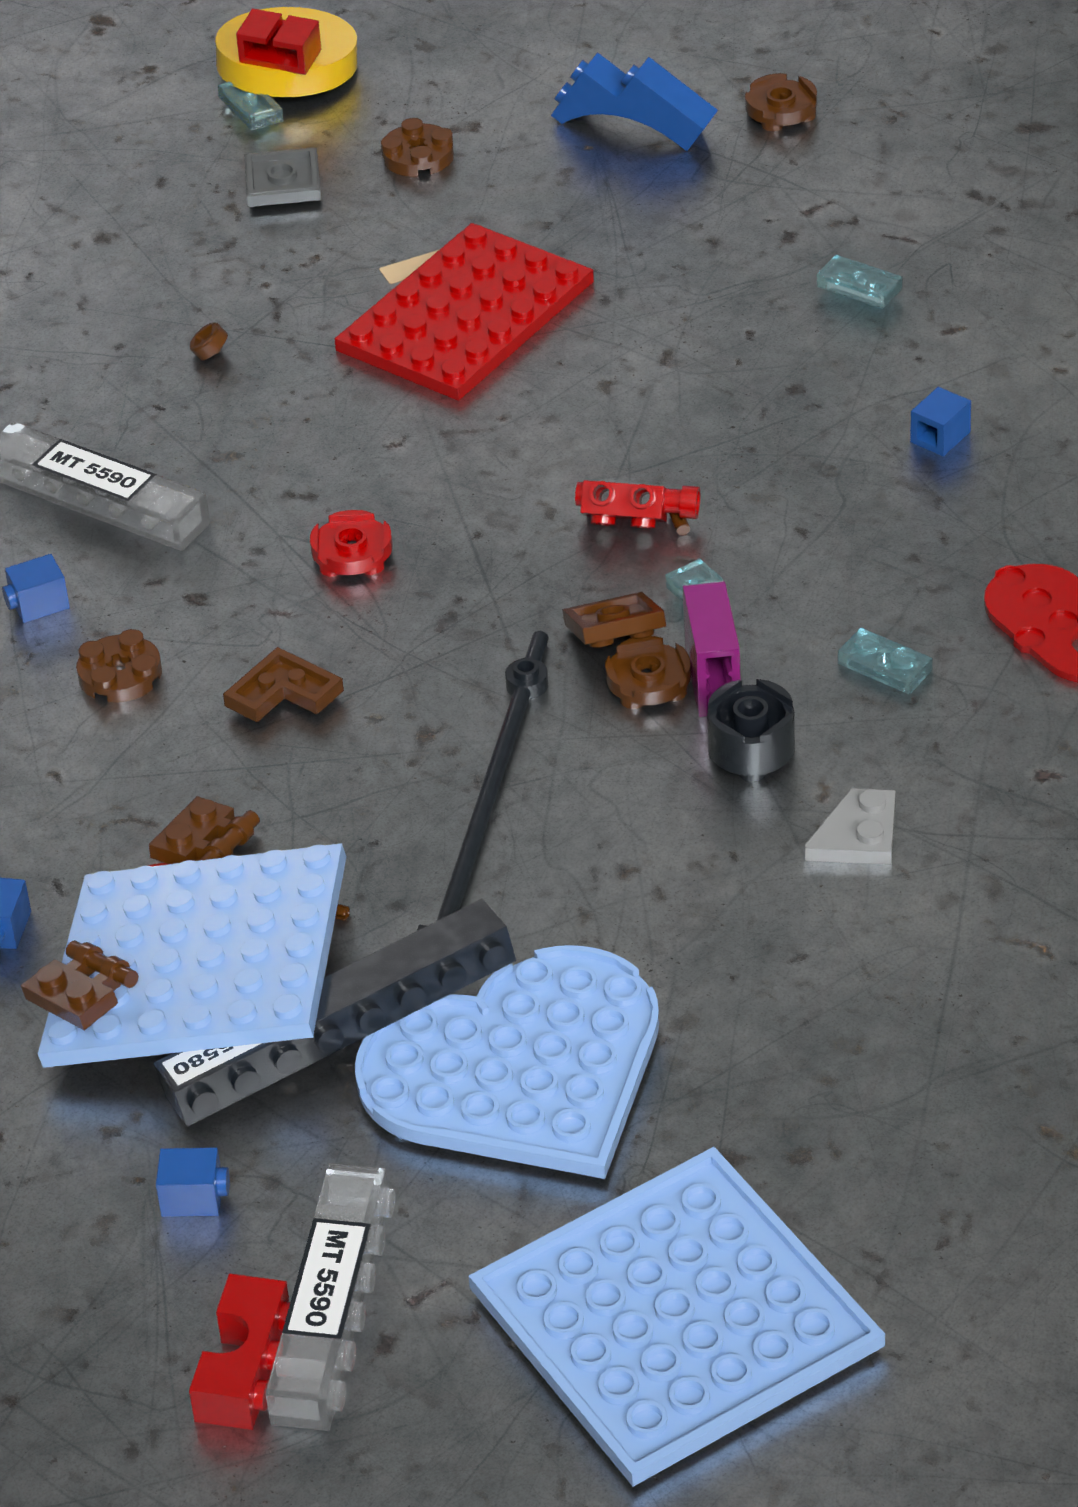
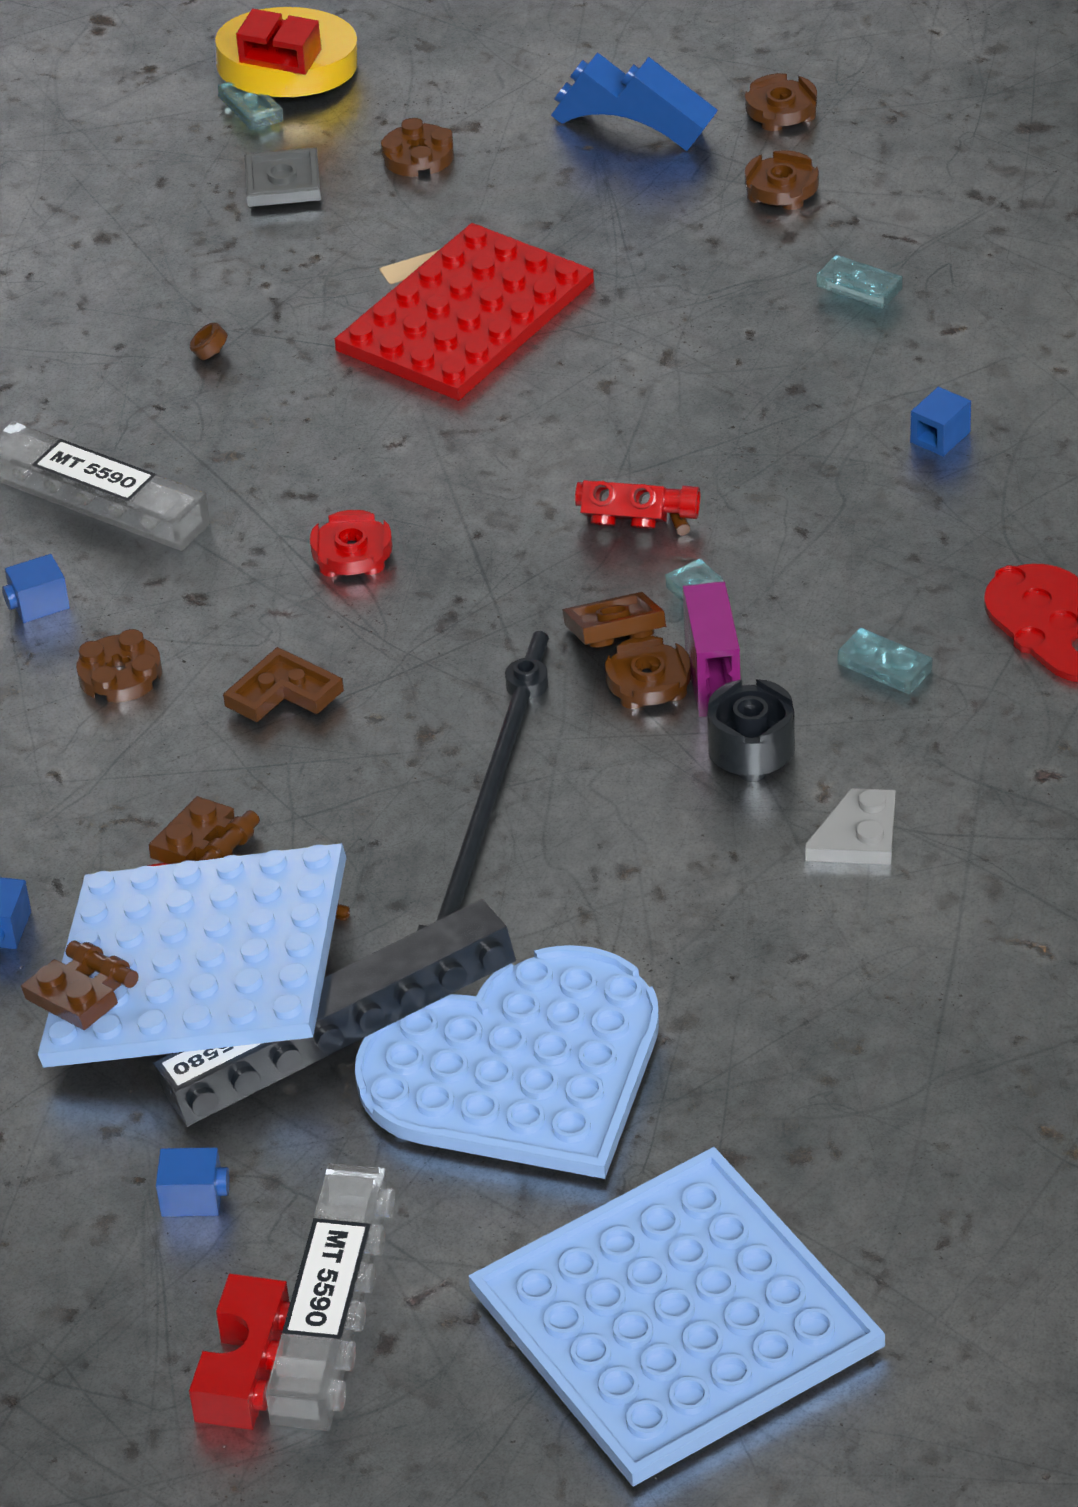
(766, 184): none -> reddish brown plate

